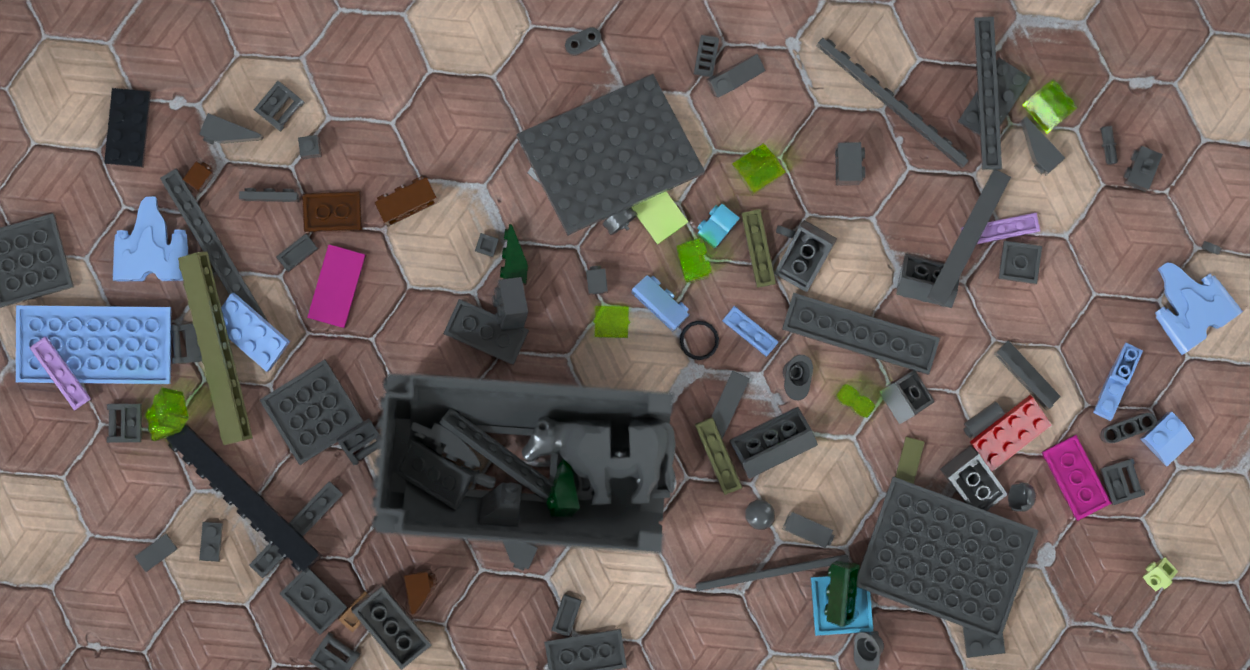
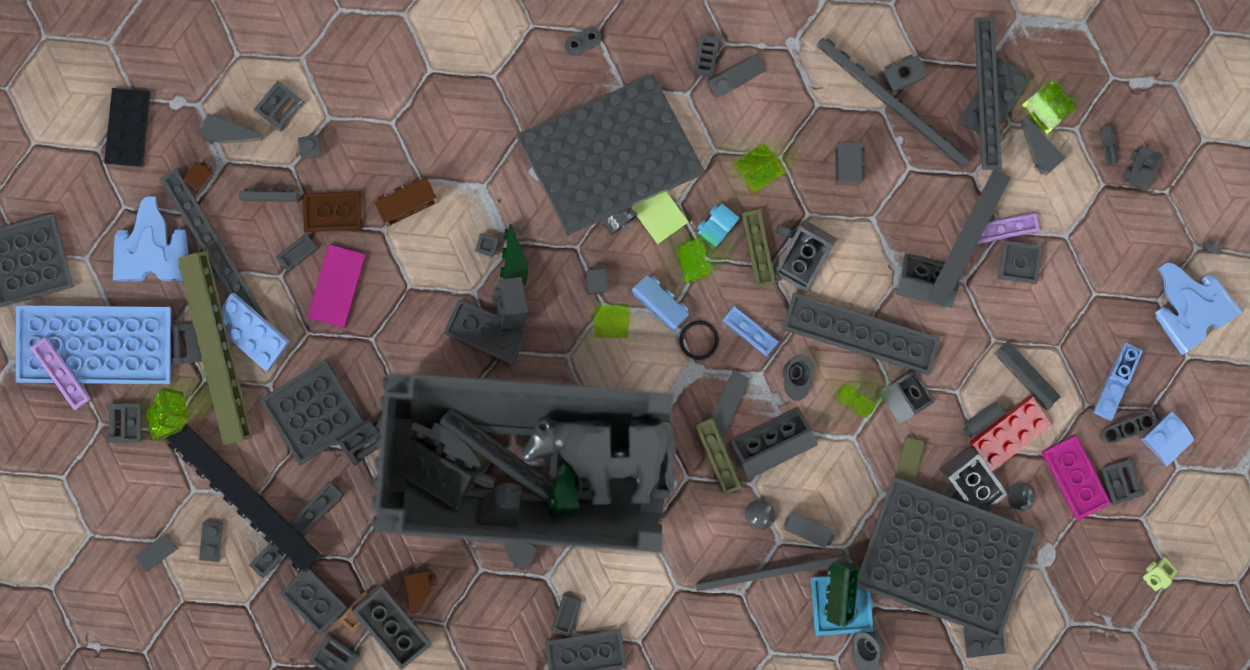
(914, 67): none -> dark grey brick

